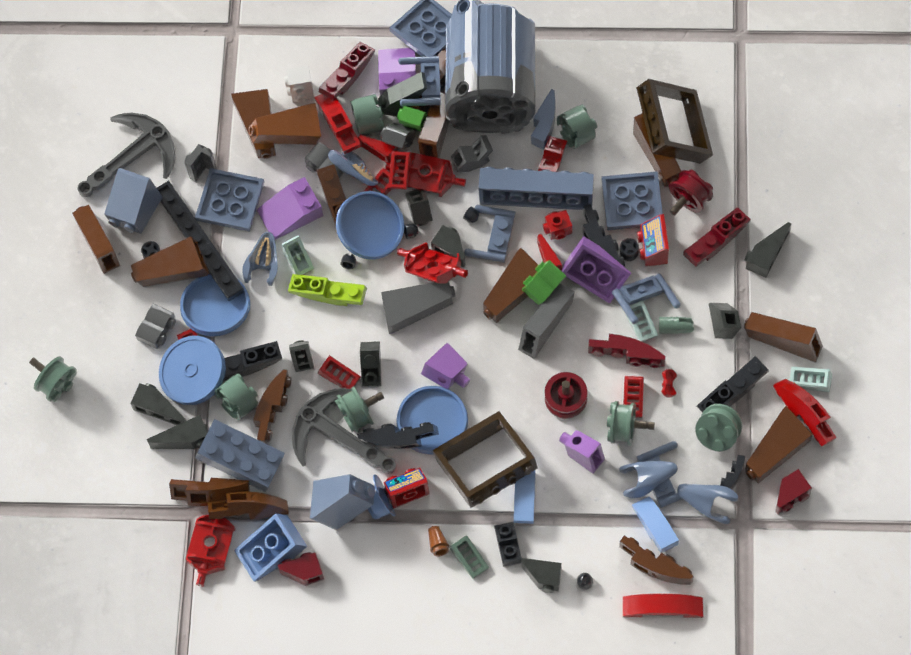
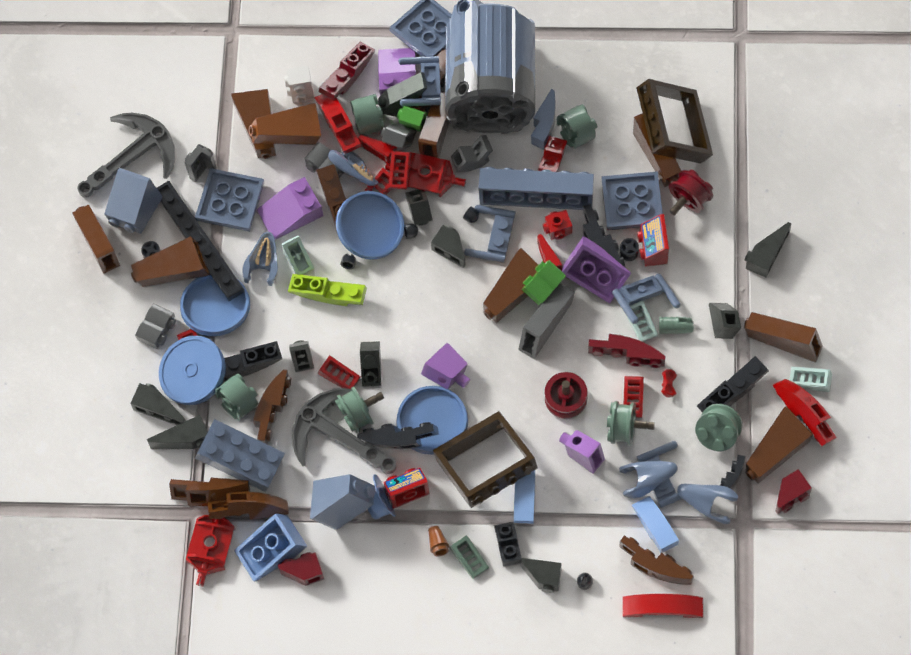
(53, 378): sand green wheel -> none
(414, 303): dark grey slope -> none
(431, 264): red plate -> none
(717, 238): dark red slope -> none

